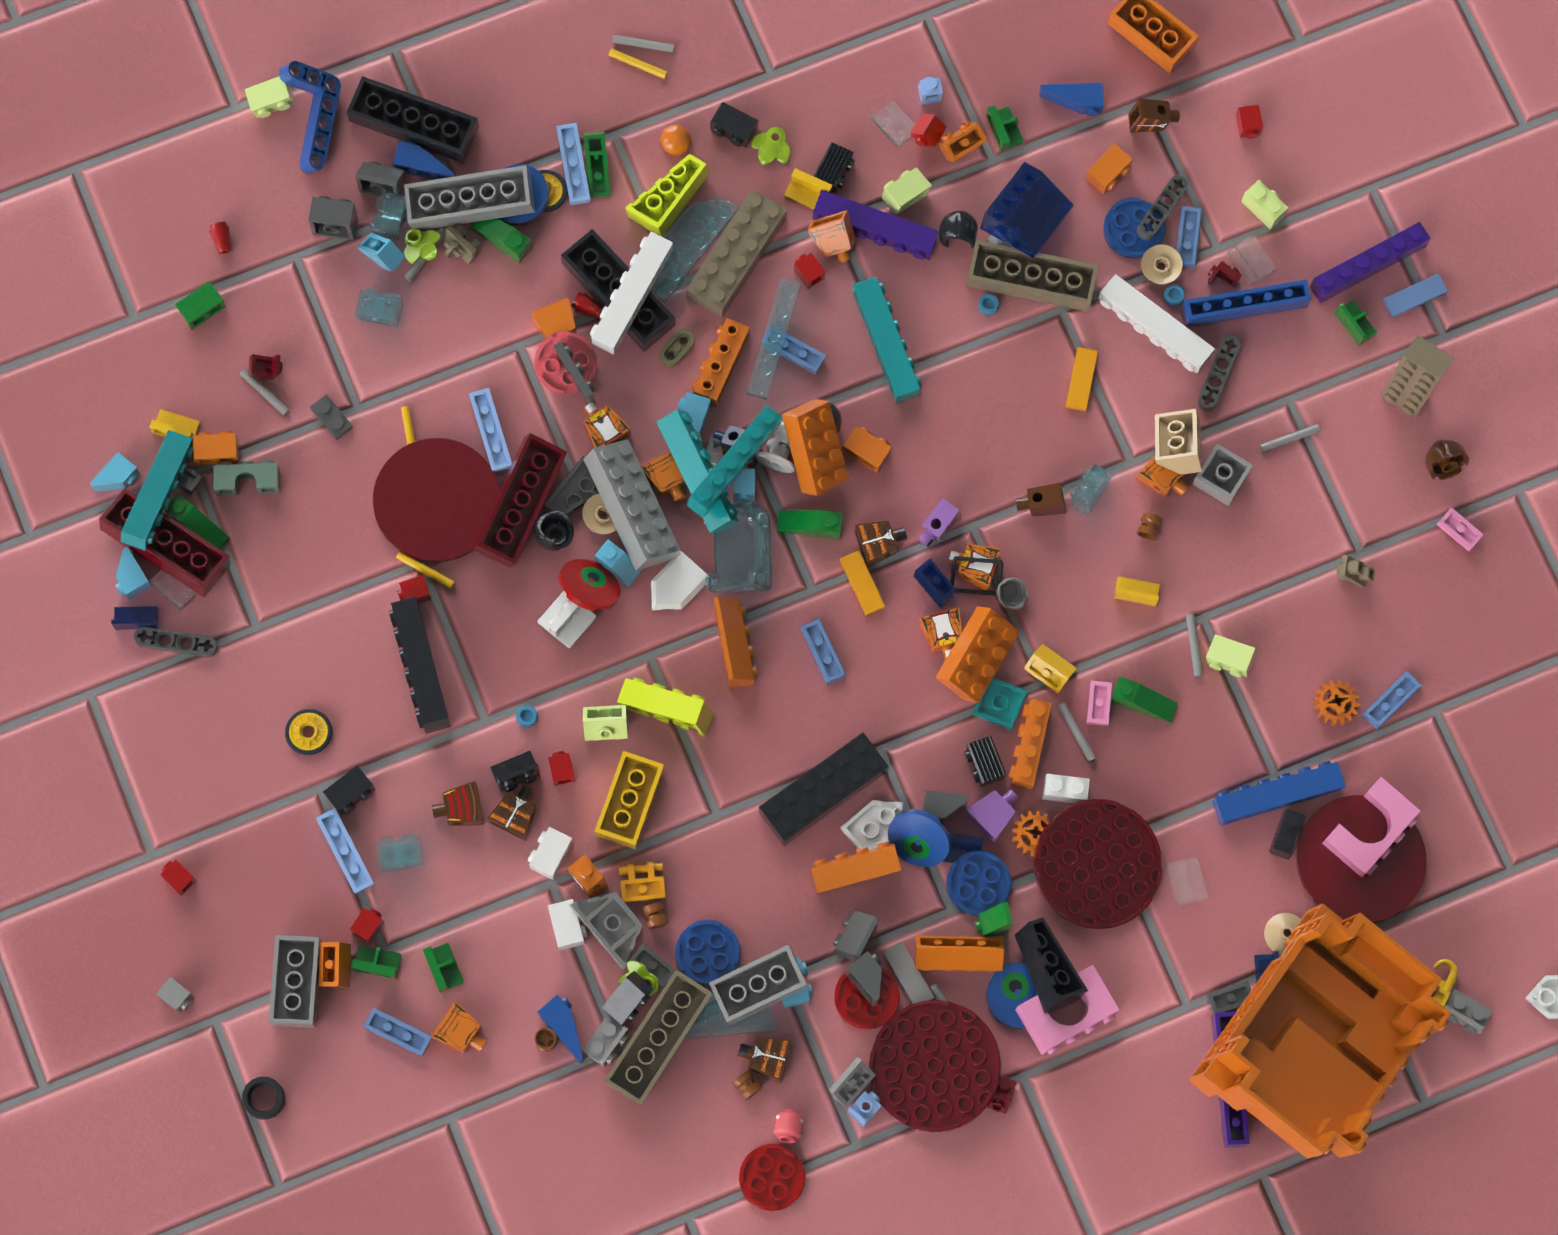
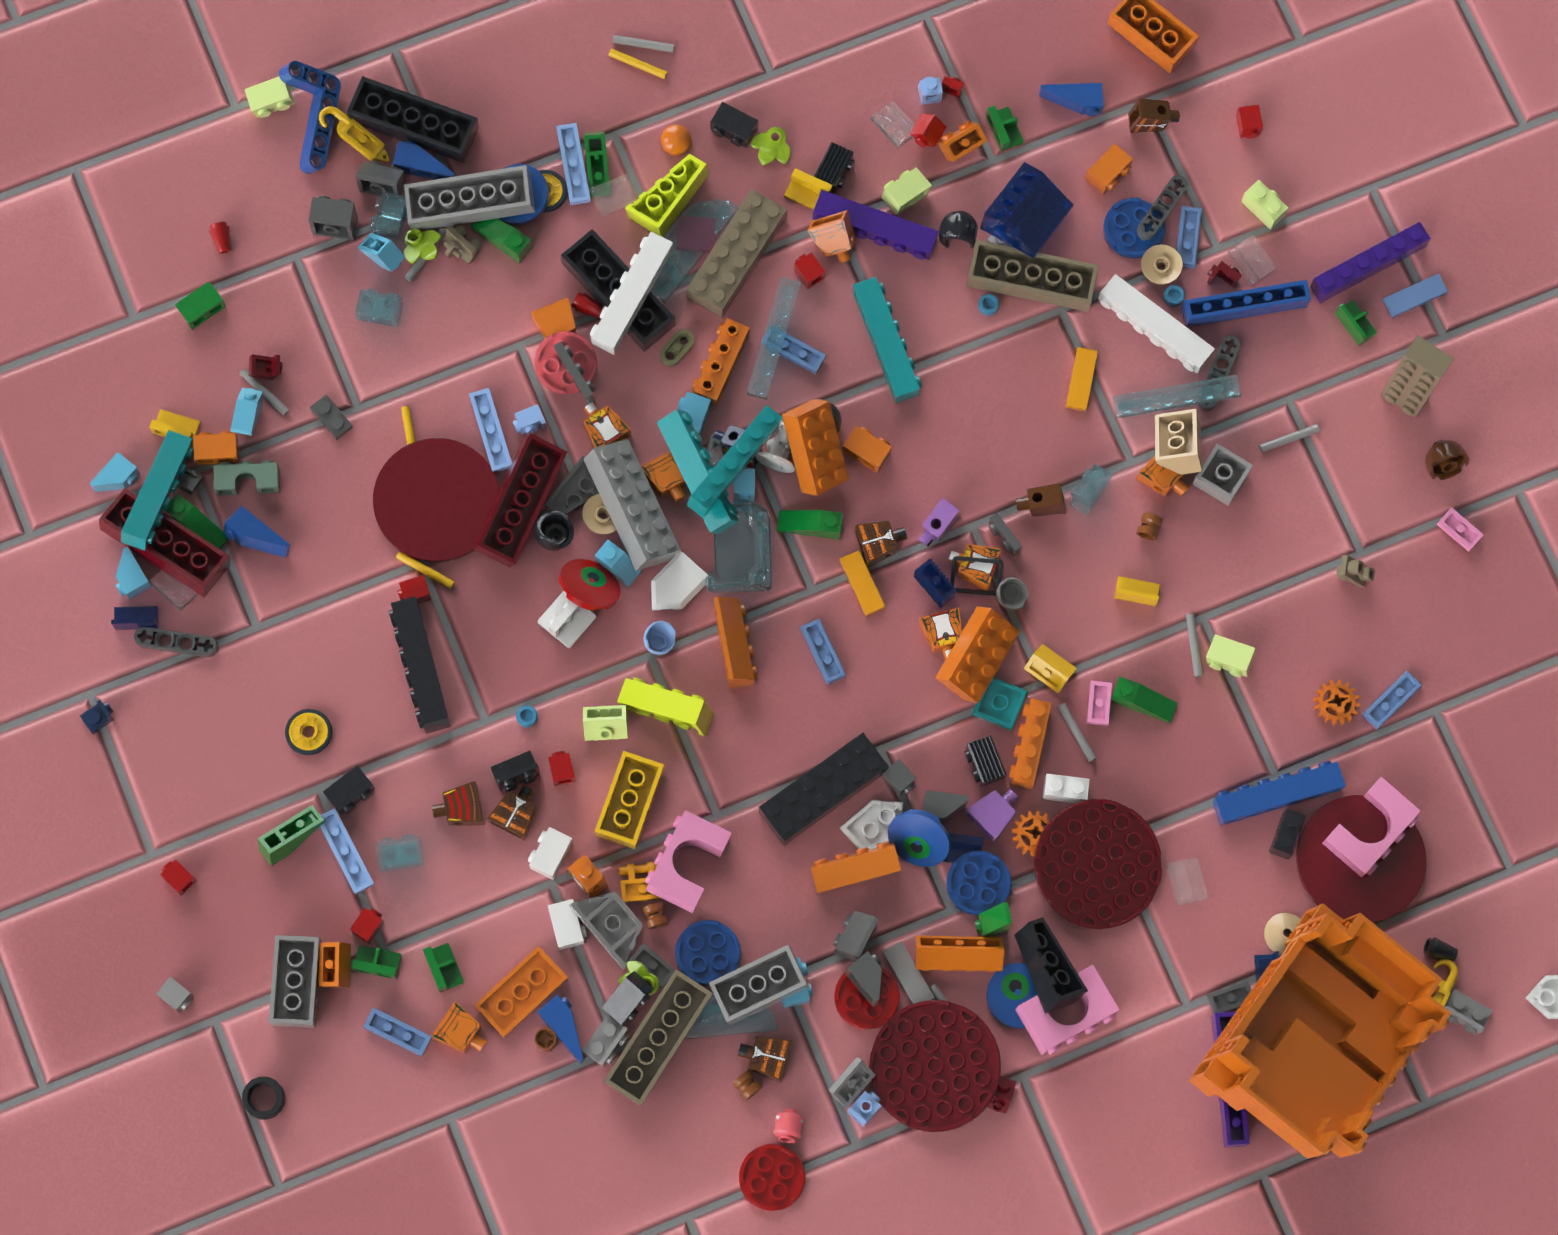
(97, 716): none -> dark blue bracket
(247, 411): none -> medium azure slope
(254, 534): none -> blue slope
(289, 835): none -> green slope
(356, 135): none -> yellow plate
(521, 991): none -> orange plate
(529, 420): none -> light blue brick
(613, 195): none -> clear plate
(659, 637): none -> light blue hair
(689, 832): none -> bright pink arch
(696, 233): none -> clear pink piece
(899, 778): none -> dark grey brick
(952, 86): none -> red plate
(1009, 541): none -> dark grey plate
(1176, 396): none -> clear light blue plate
(1439, 950): none -> black cone

